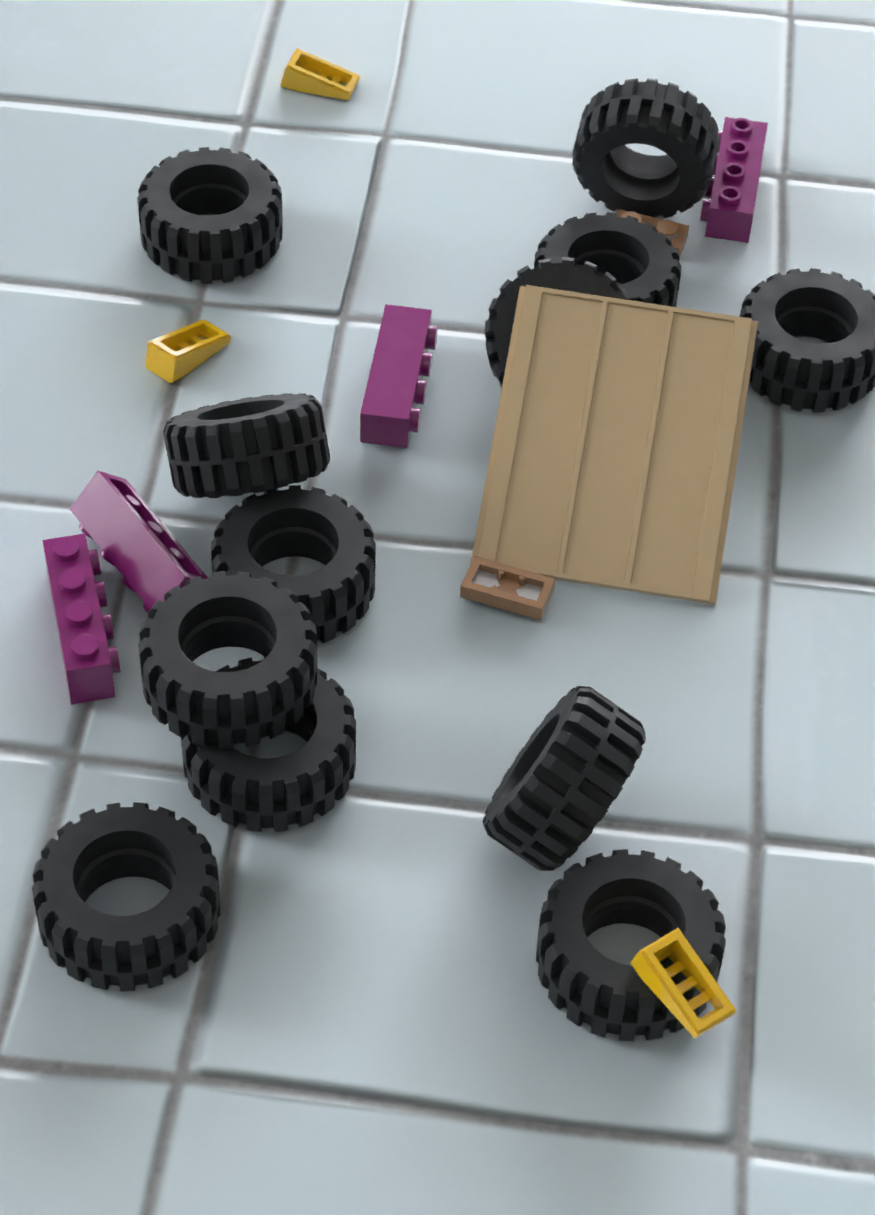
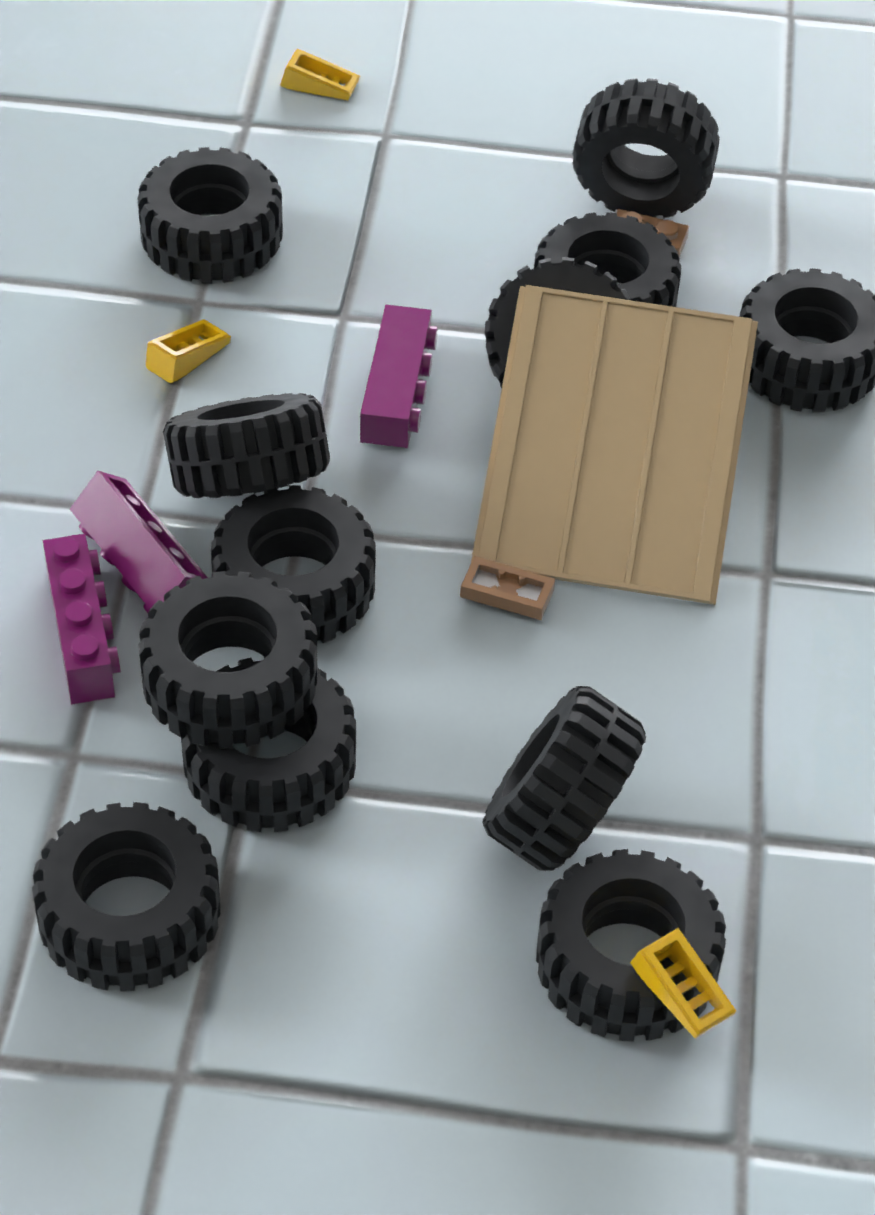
(735, 180): magenta brick -> none

